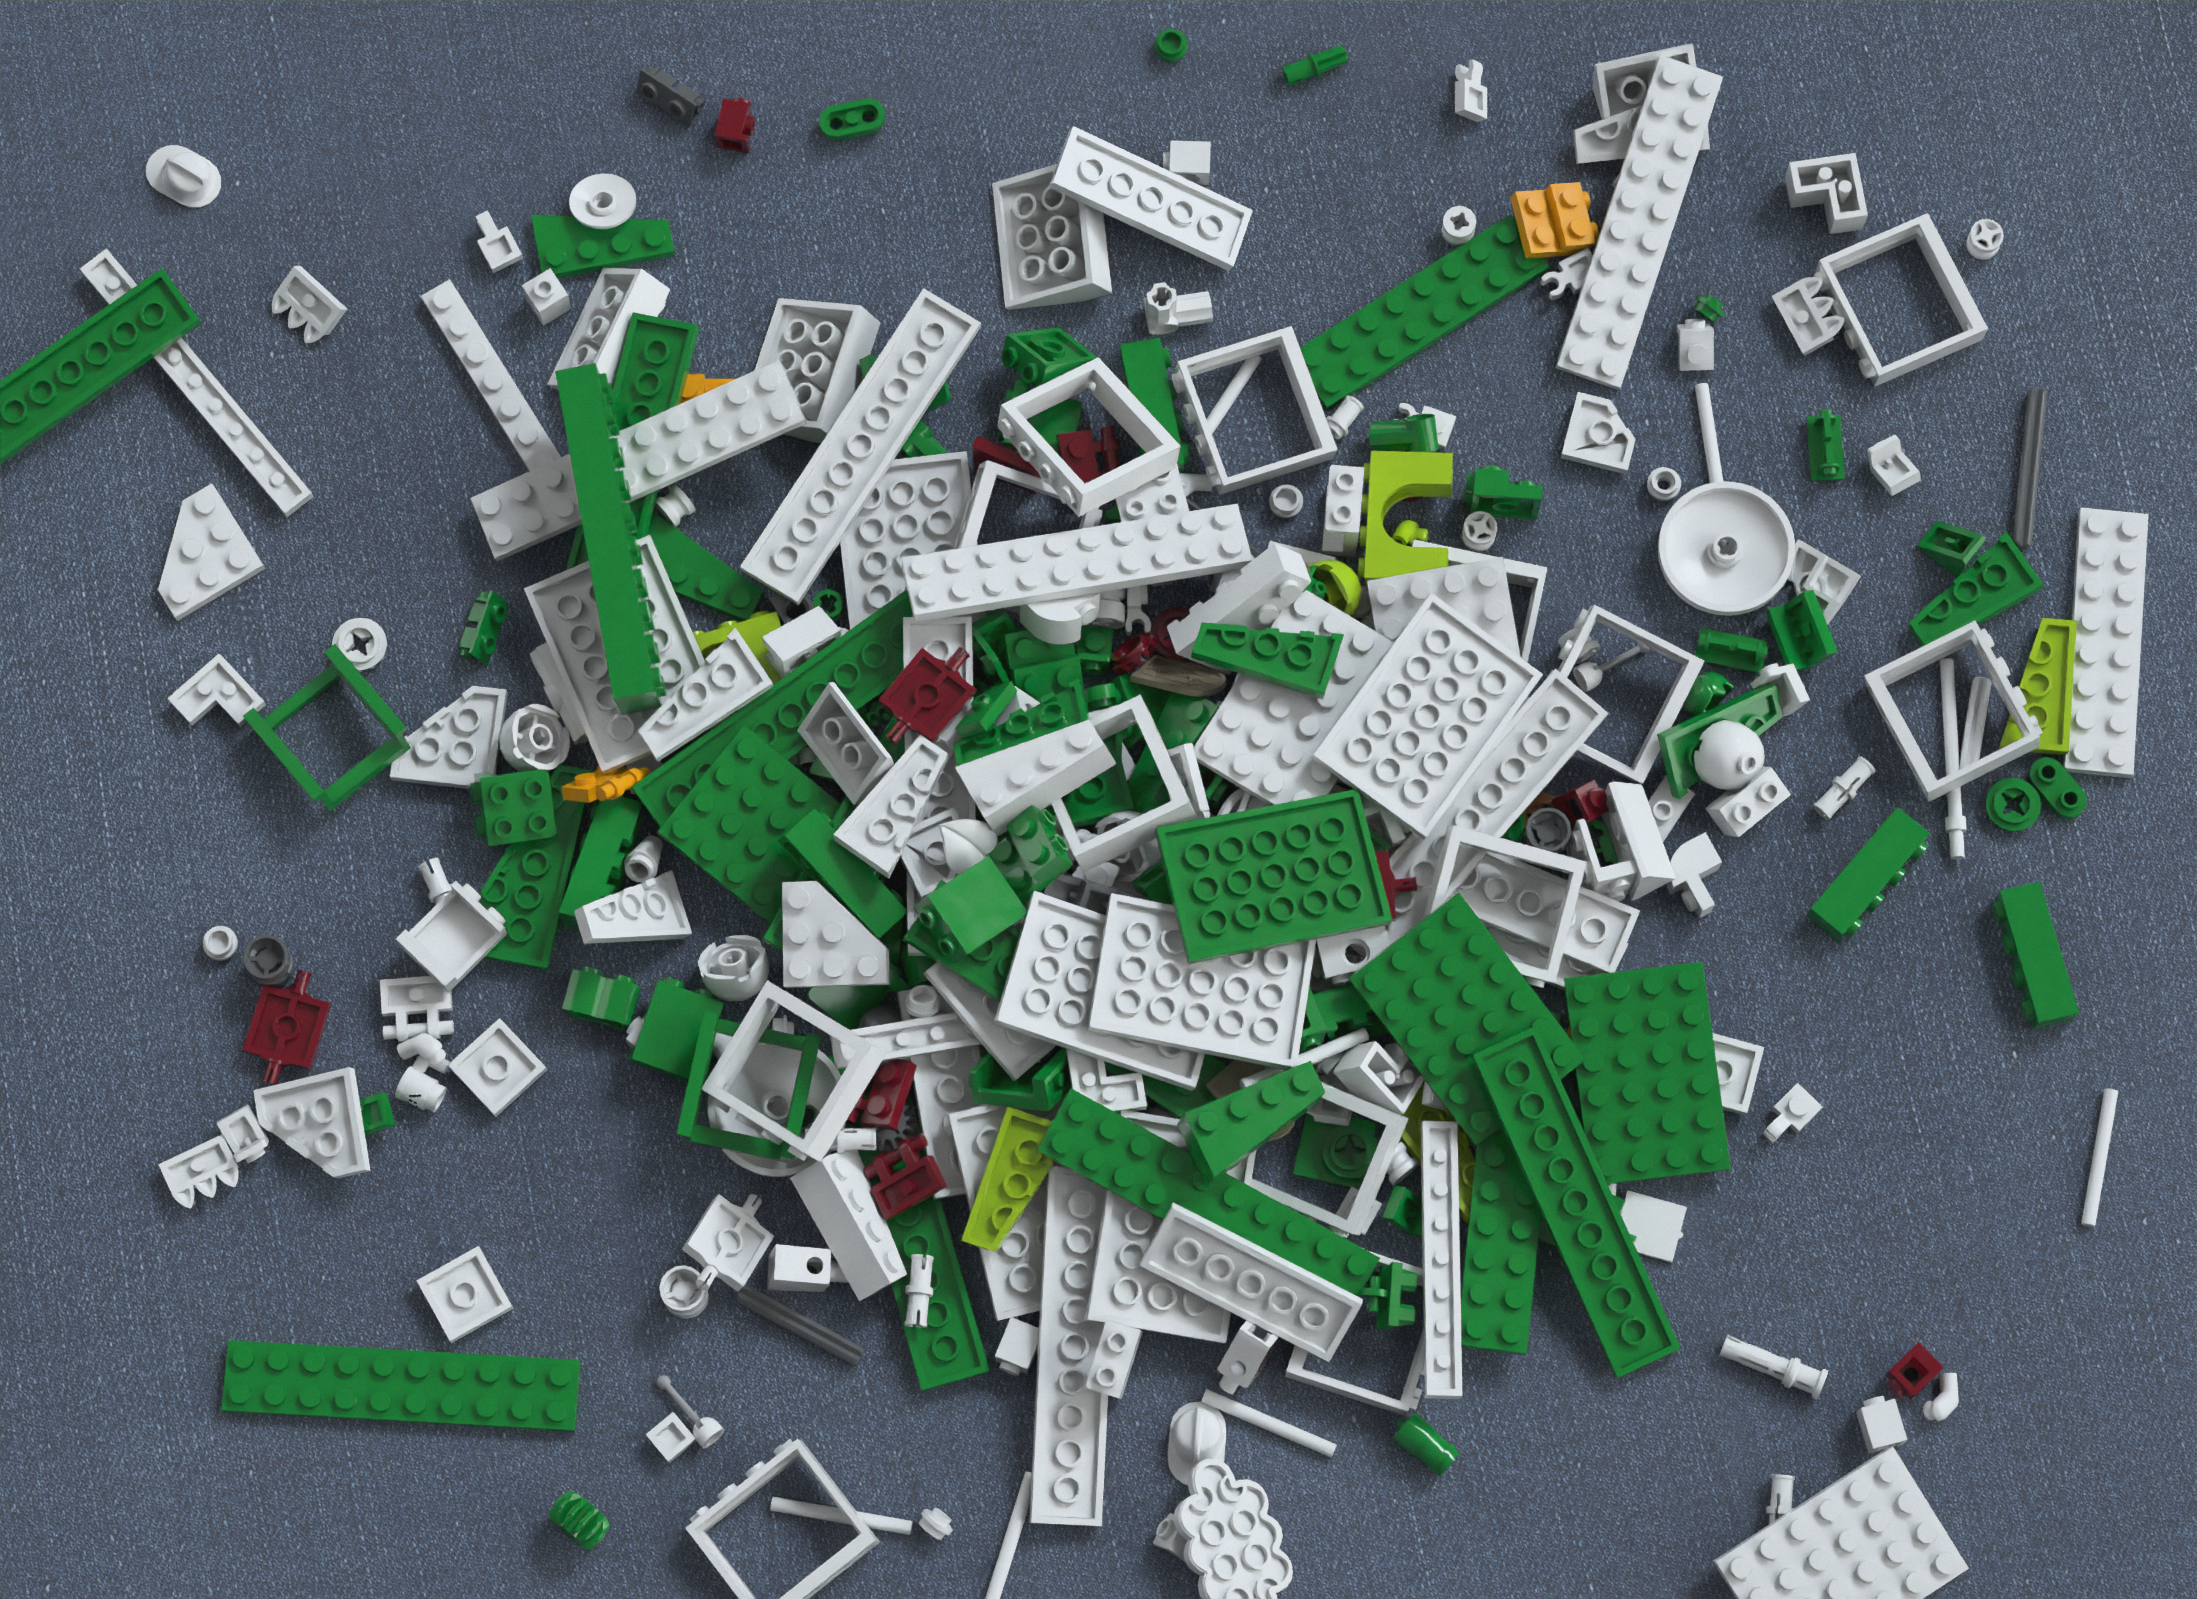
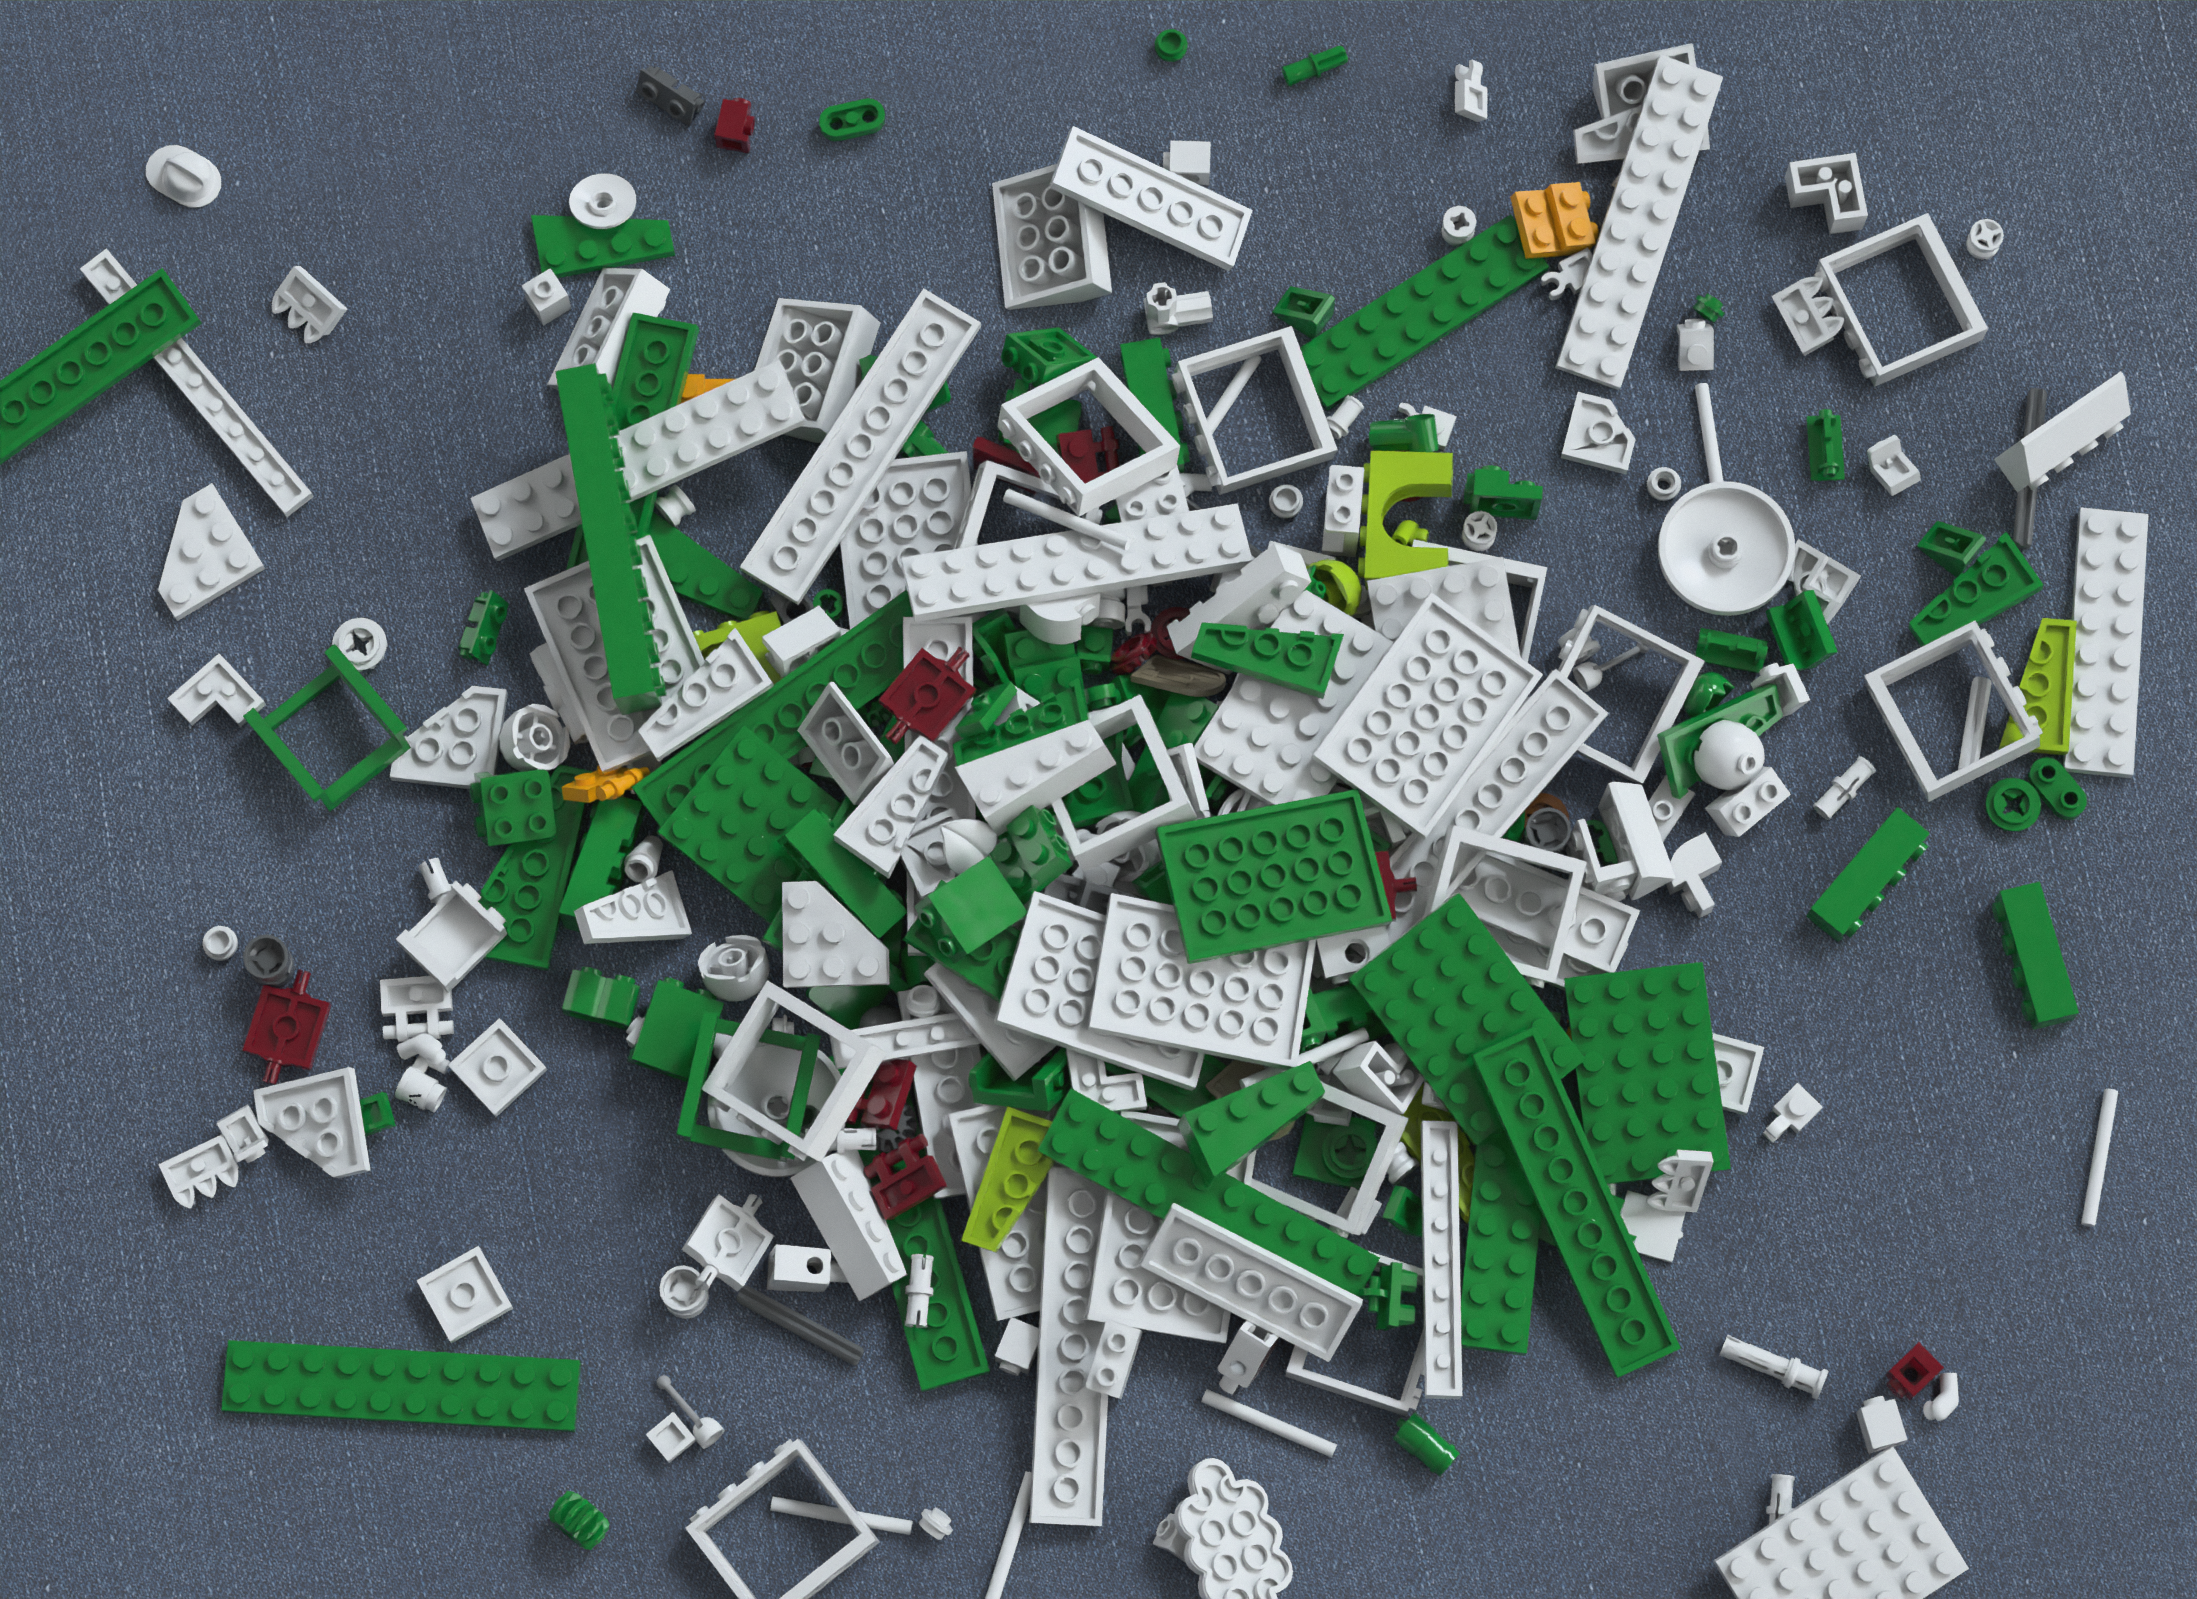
(490, 376): white plate -> none
(497, 245): white plate -> none
(1067, 519): none -> white bar
(1195, 1435): white piece -> none
(1305, 310): none -> green slope
(1589, 799): dark red brick -> none
(1683, 1182): none -> white plate
(1955, 823): white bar -> none
(2066, 434): none -> white slope

